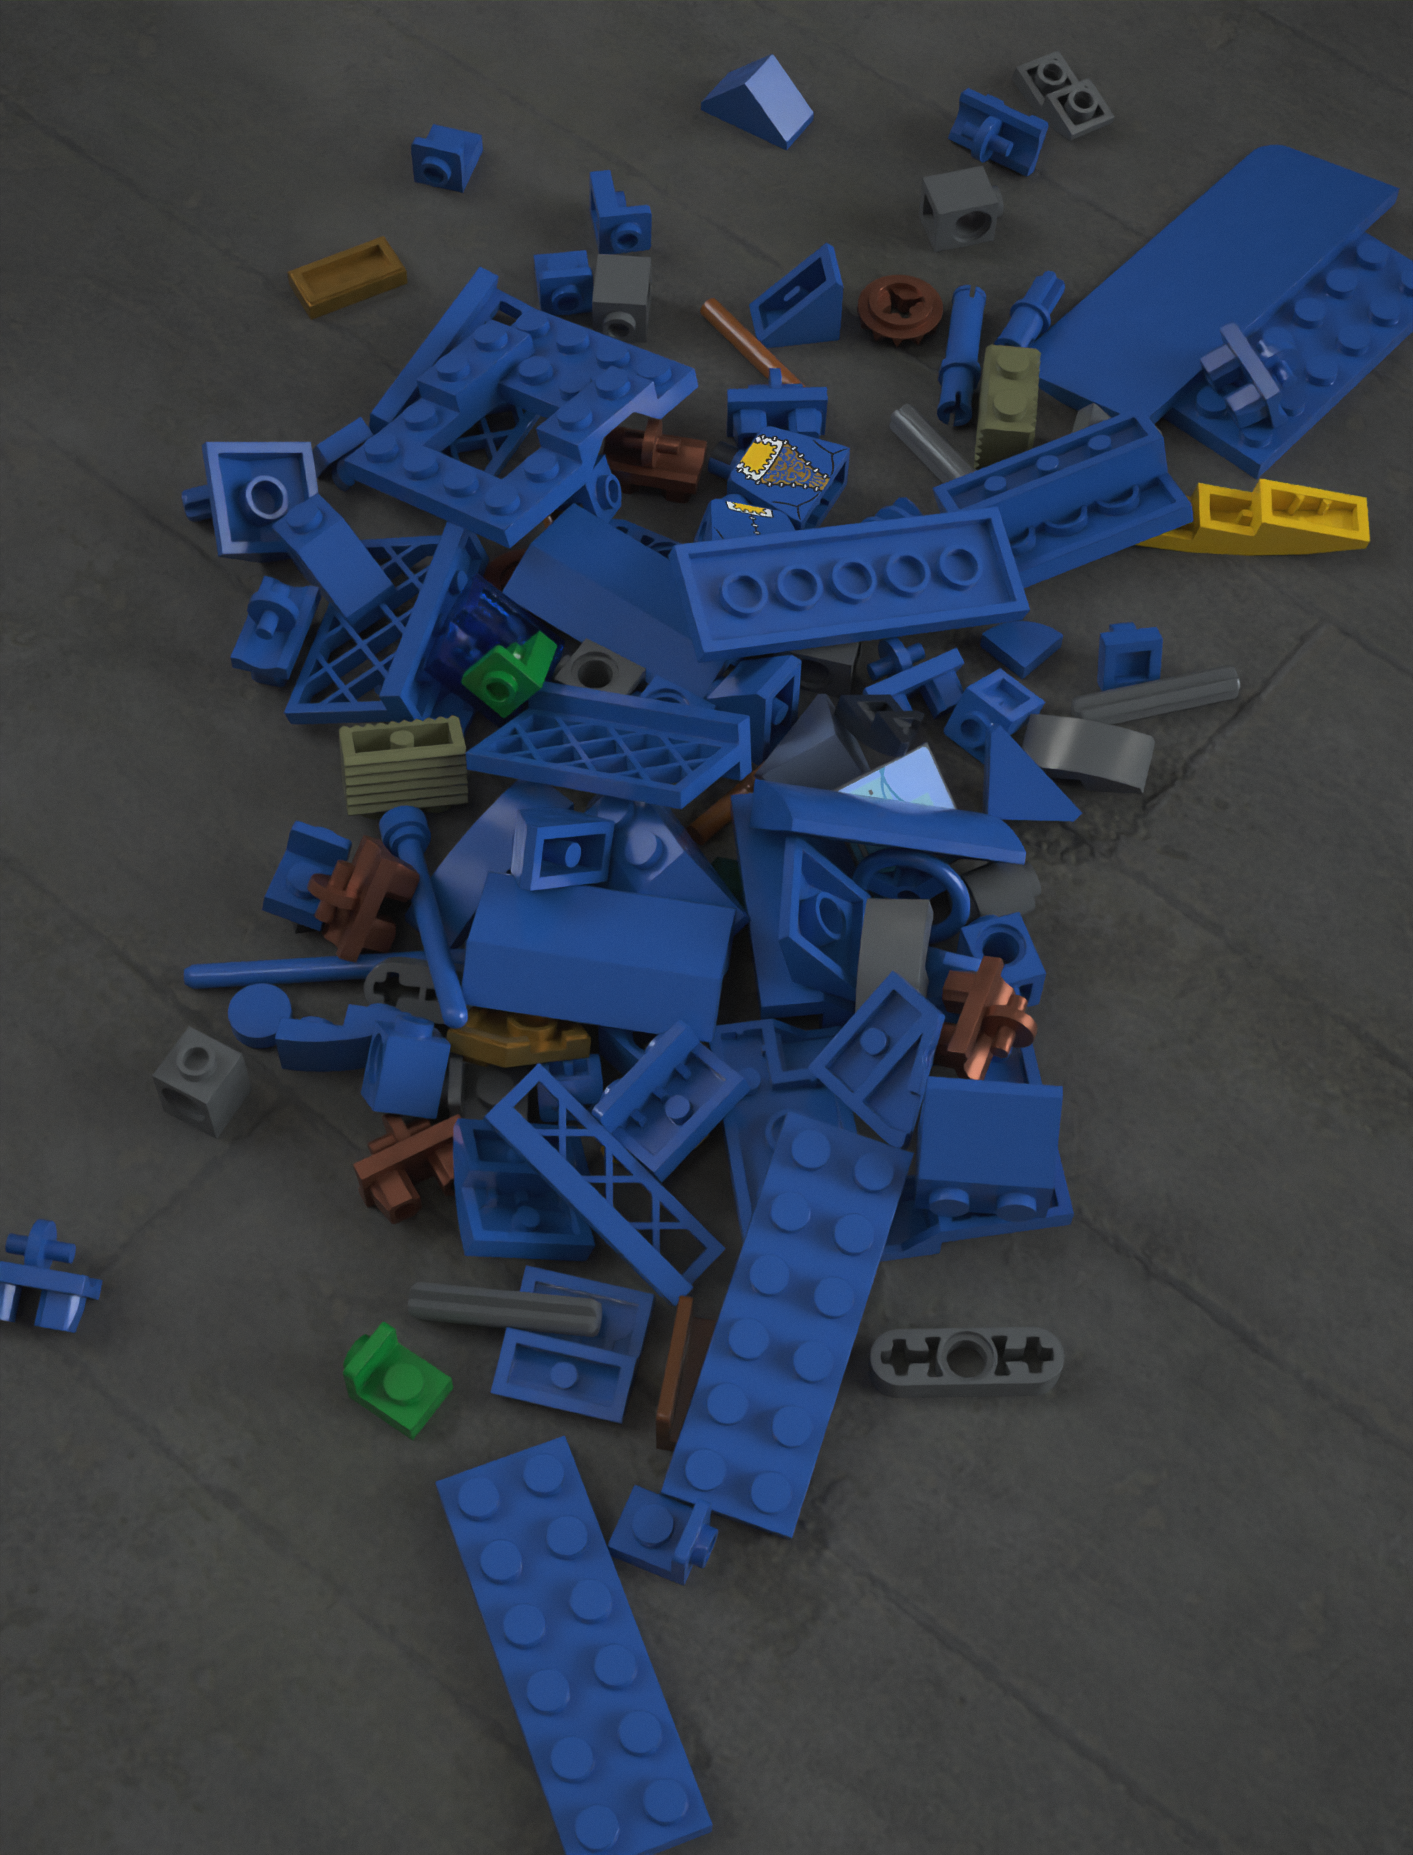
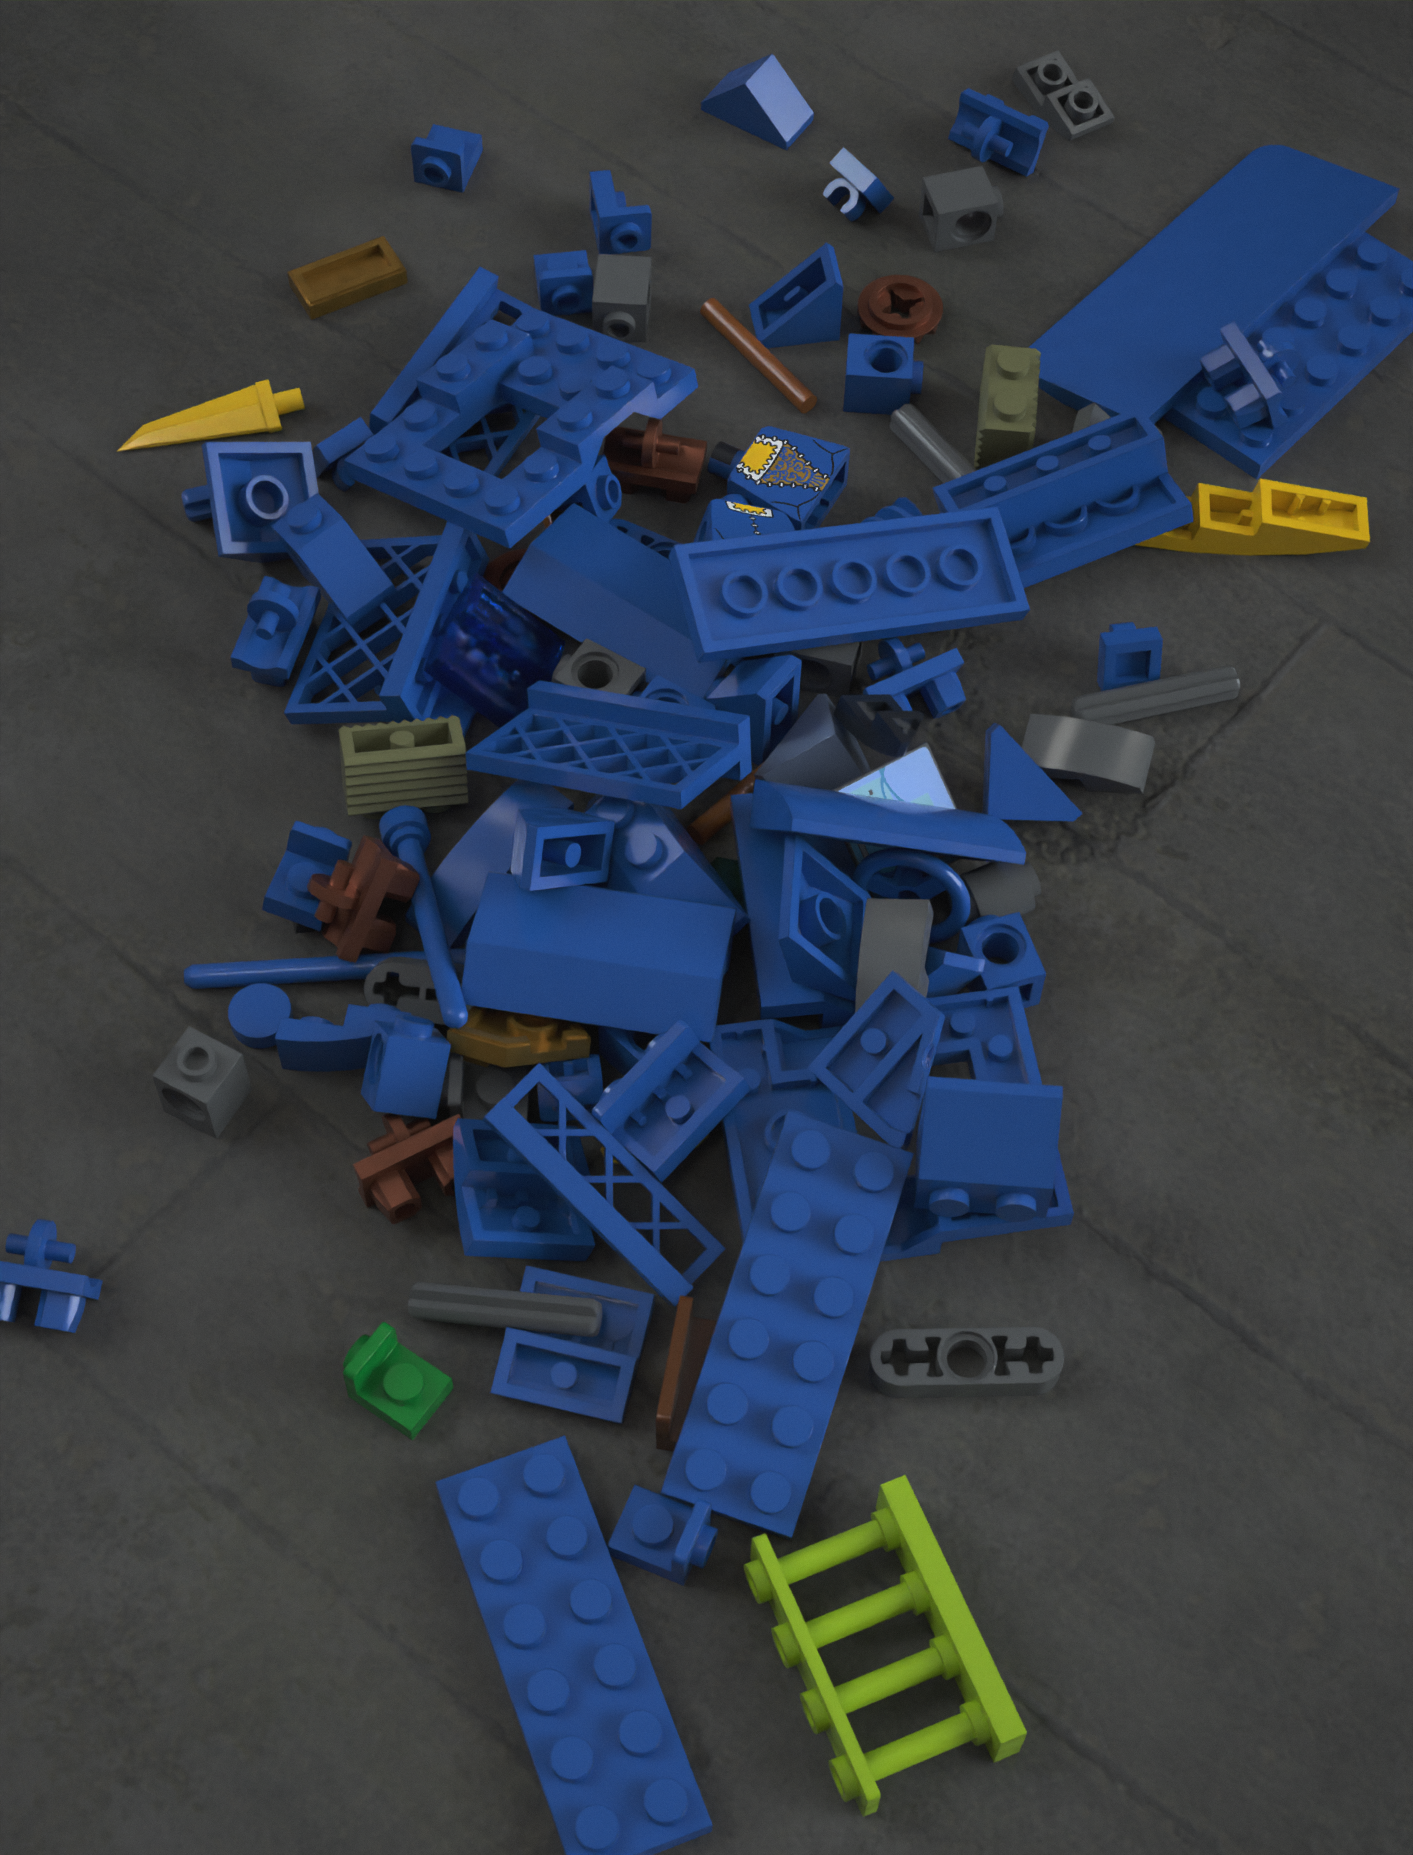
(234, 414): none -> yellow bar
(511, 674): green bracket -> none
(775, 405): blue hips -> none
(859, 184): none -> tile
(880, 373): none -> blue brick
(954, 1651): none -> lime fence
(960, 369): blue pin -> none
(987, 701): blue bracket -> none
(989, 1020): copper hips -> none
(1021, 645): blue tile -> none
(1032, 313): blue axle -> none

